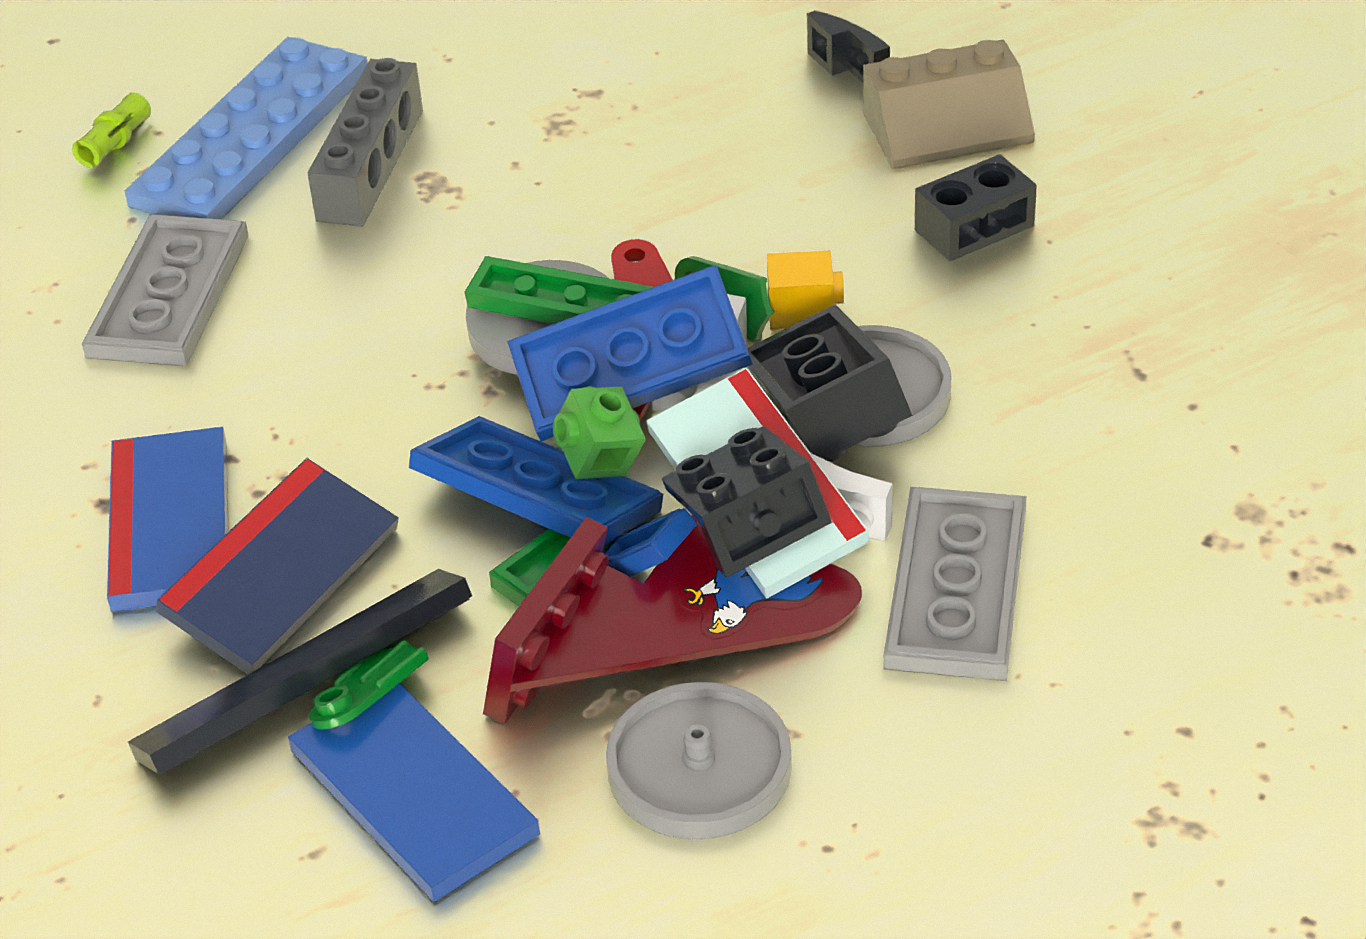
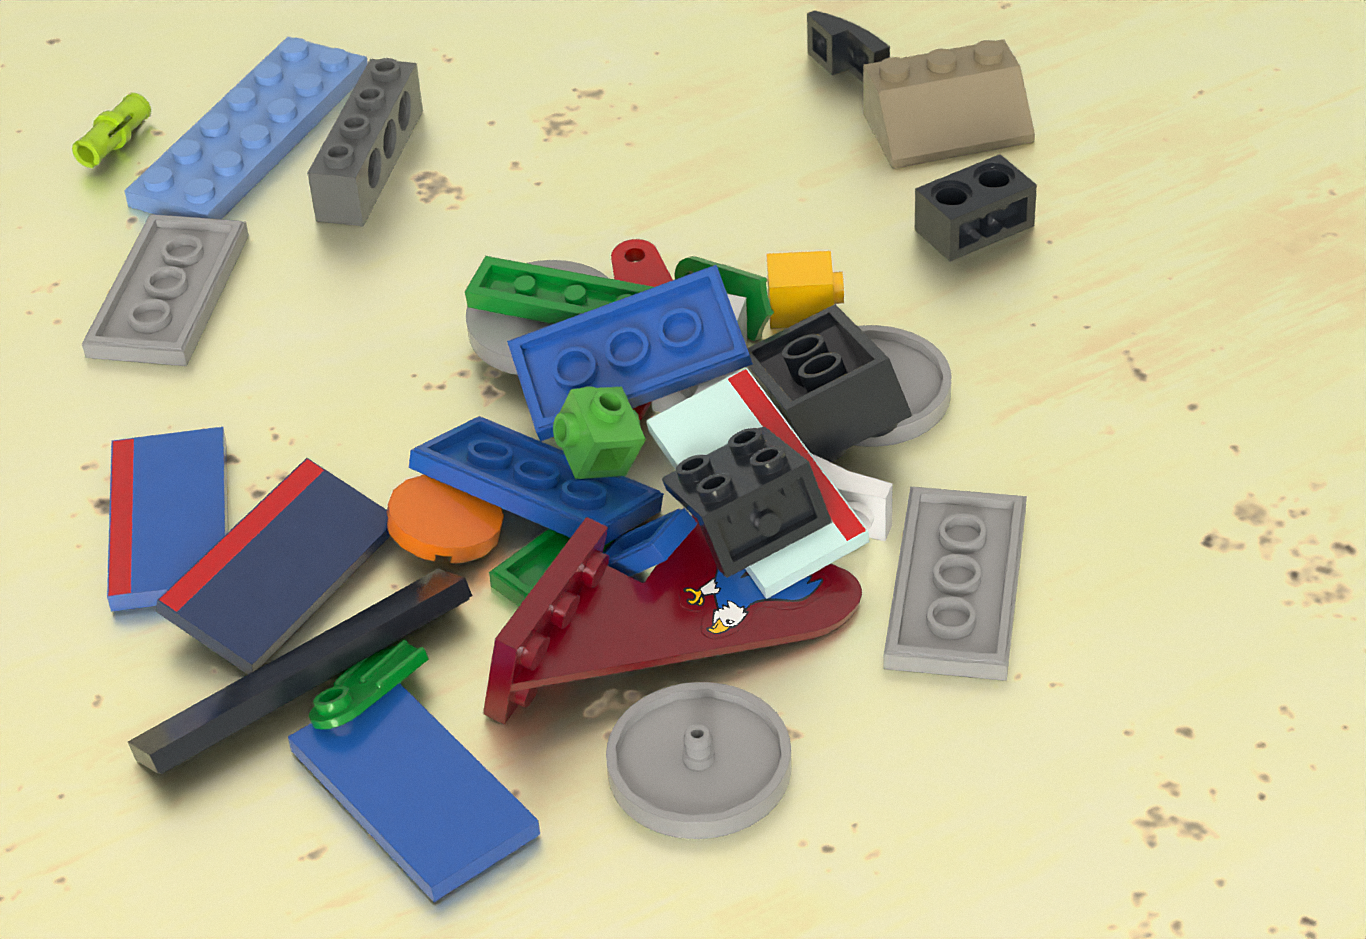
(442, 521): none -> orange tile

